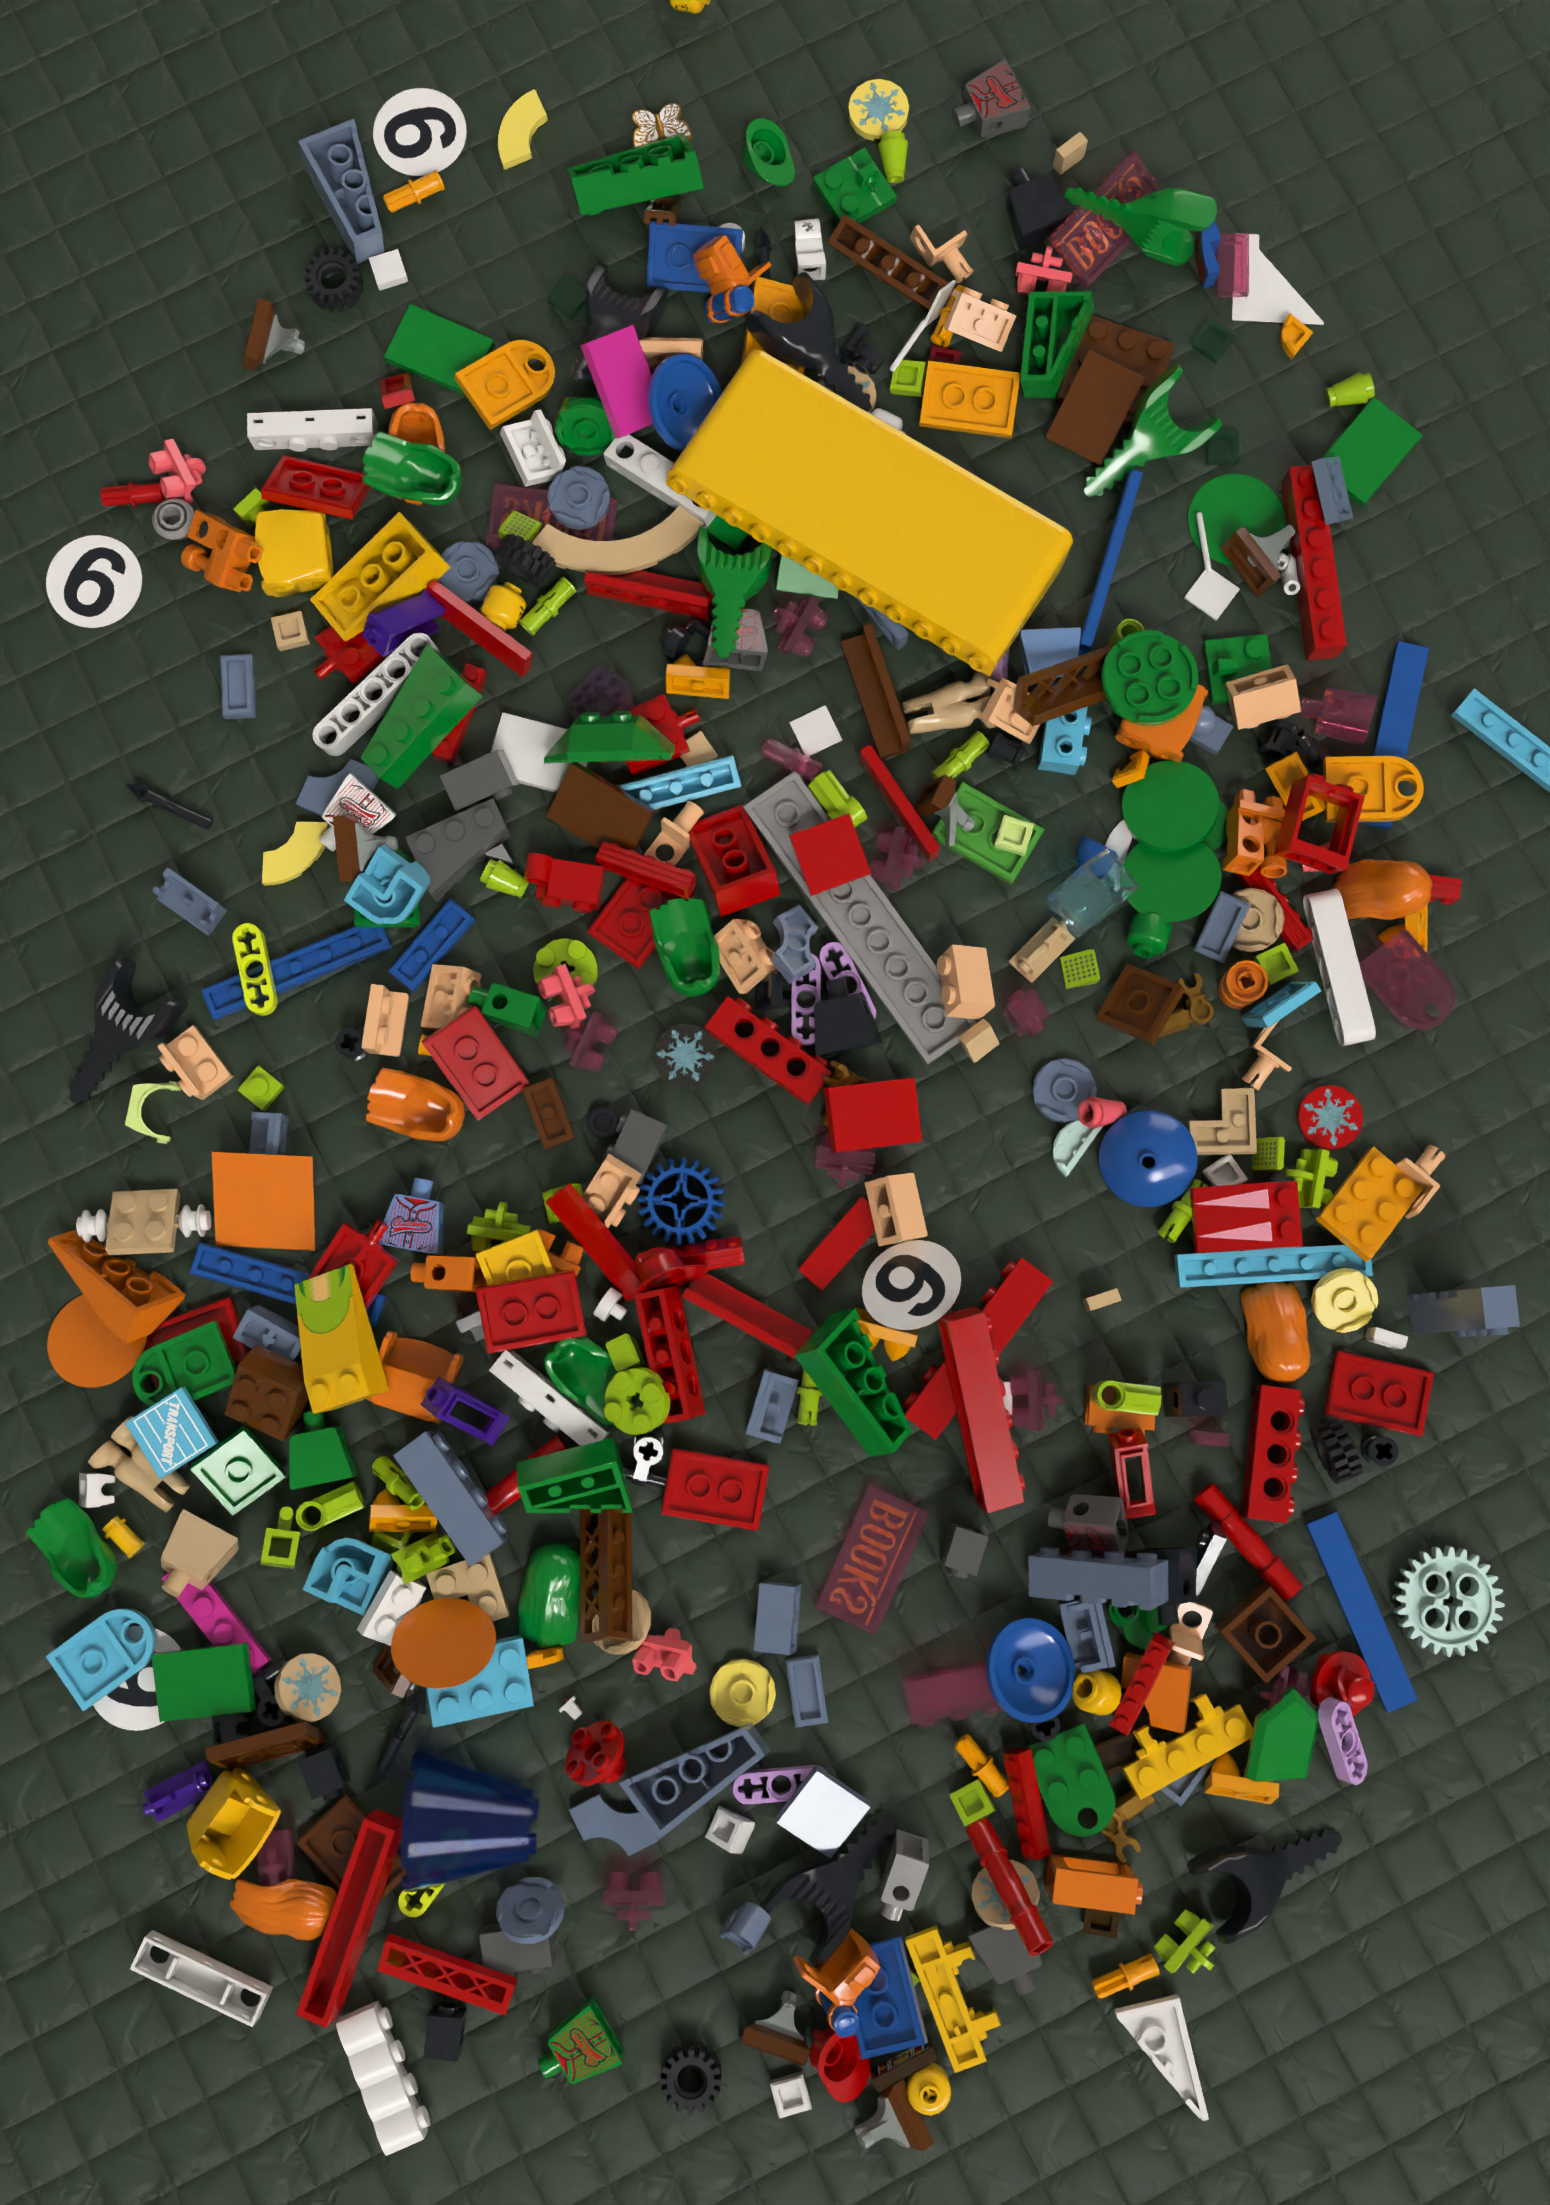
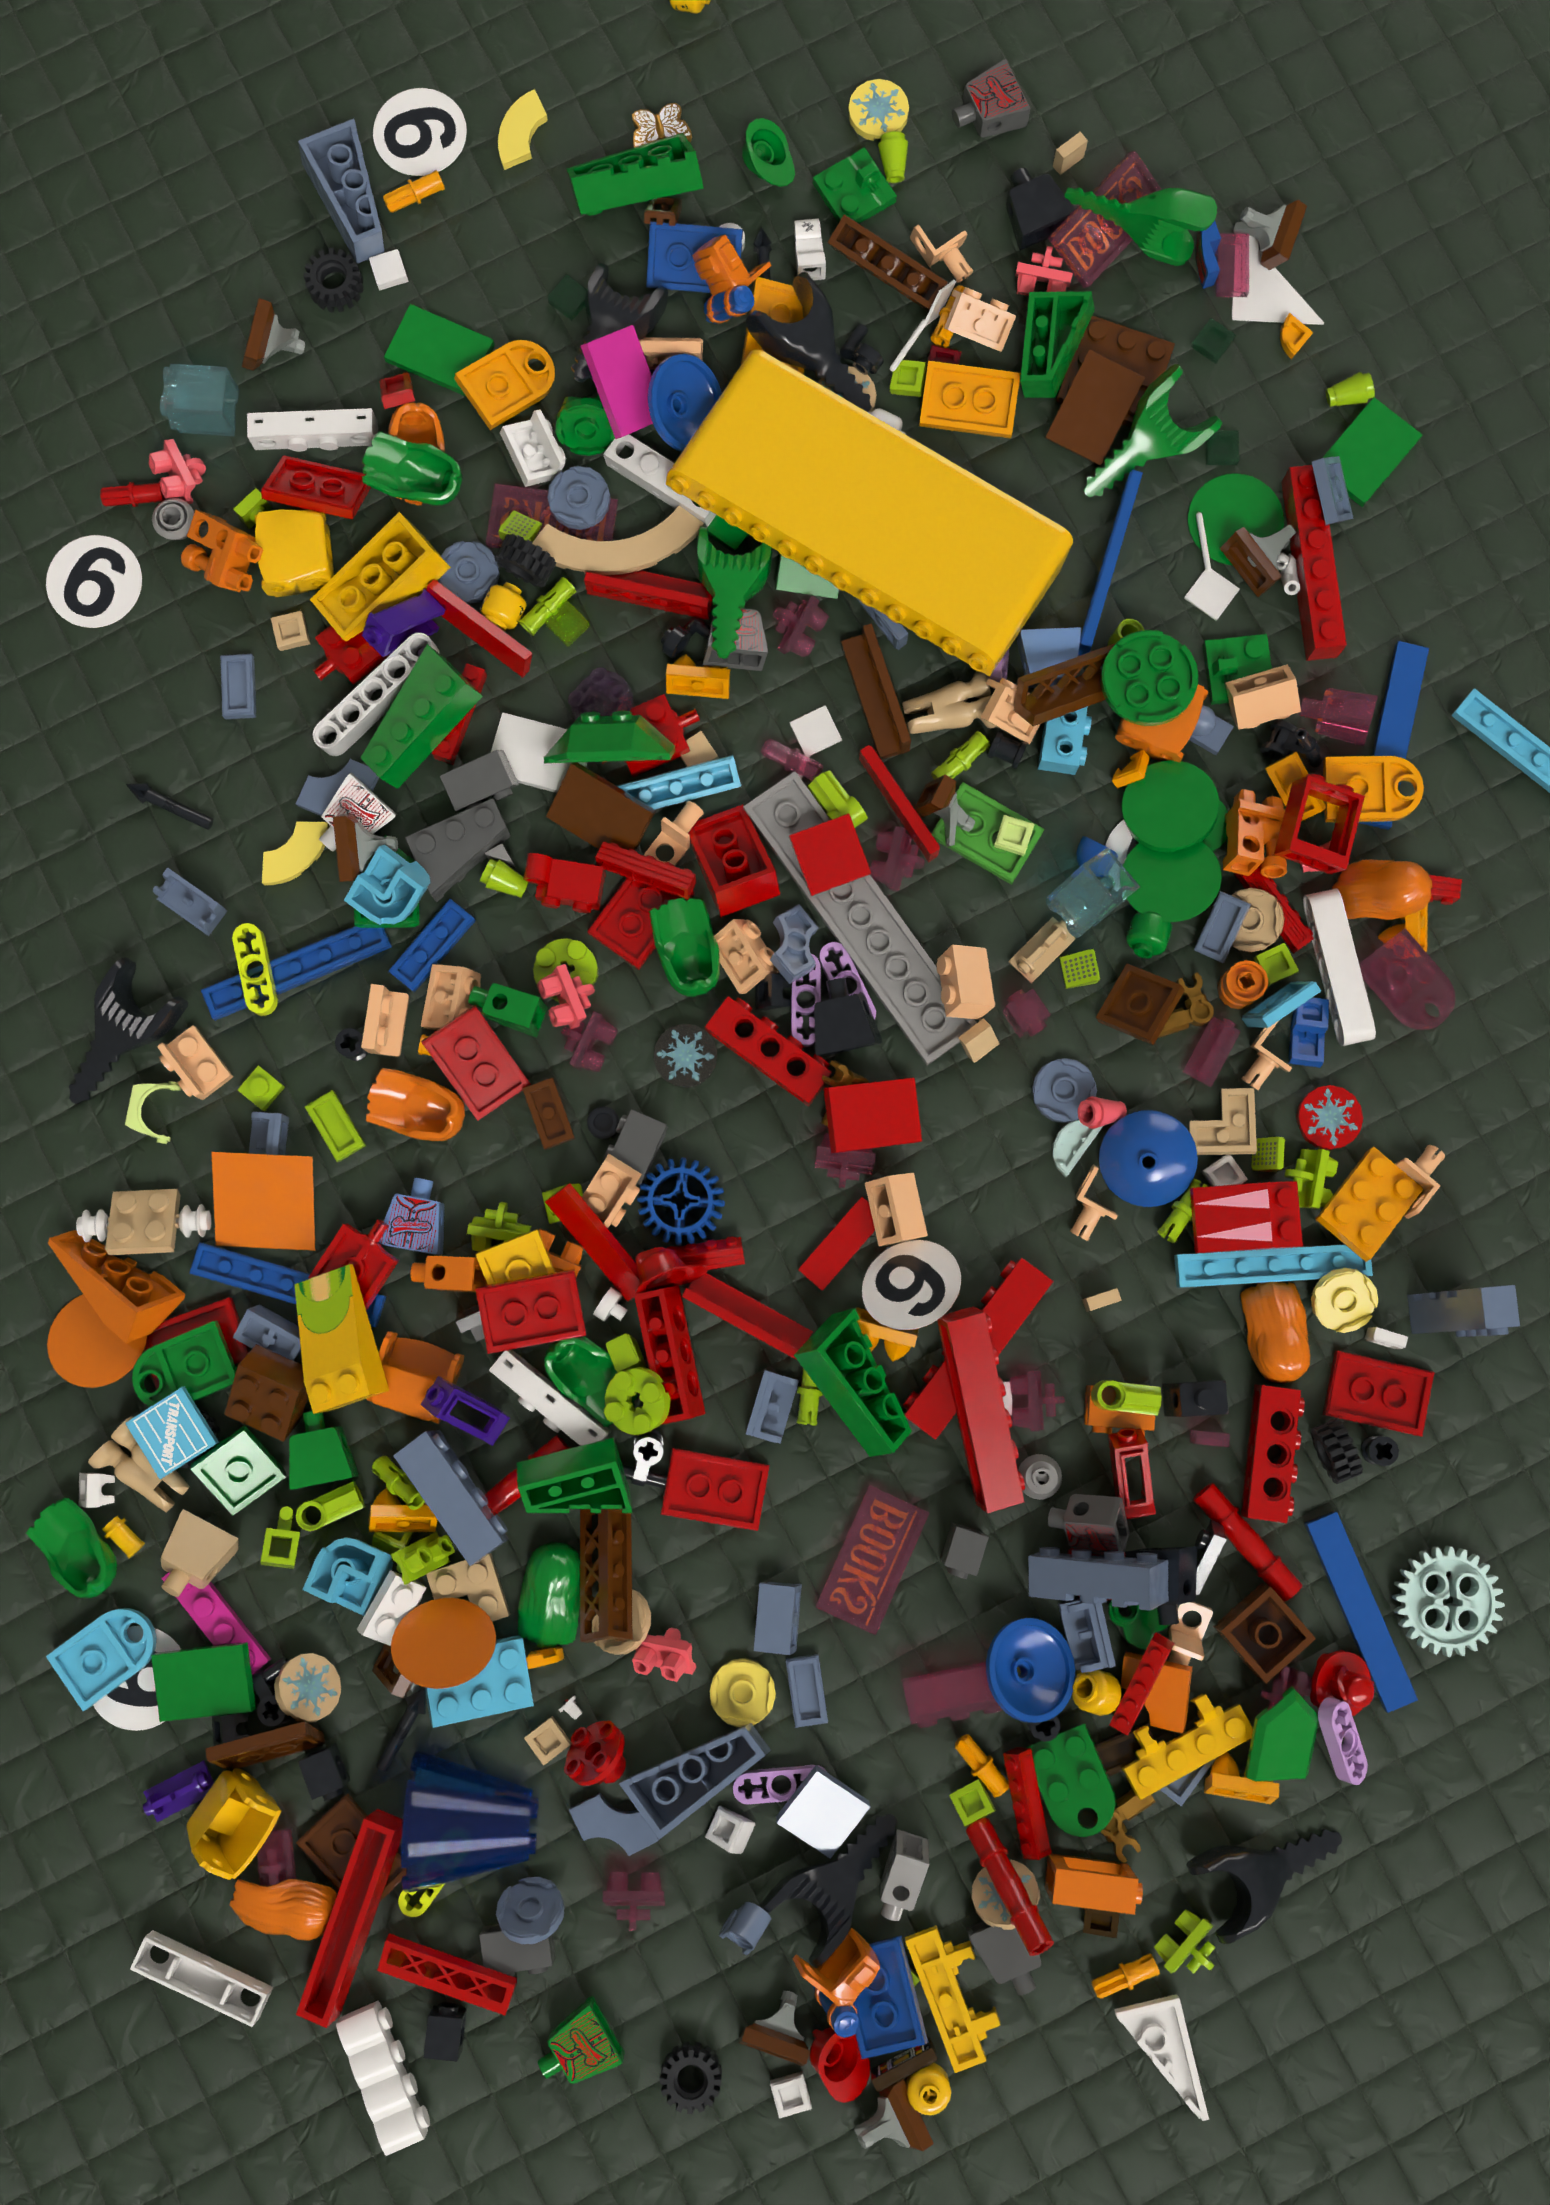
(199, 399): none -> clear light blue piece
(335, 1126): none -> lime tile
(547, 1740): none -> tan tile
(567, 623): none -> clear neon green plate
(1030, 1471): none -> light grey cone
(1092, 1210): none -> light nougat bracket
(1212, 1050): none -> clear pink hinge
(1273, 231): none -> piece
(1308, 1033): none -> blue slope

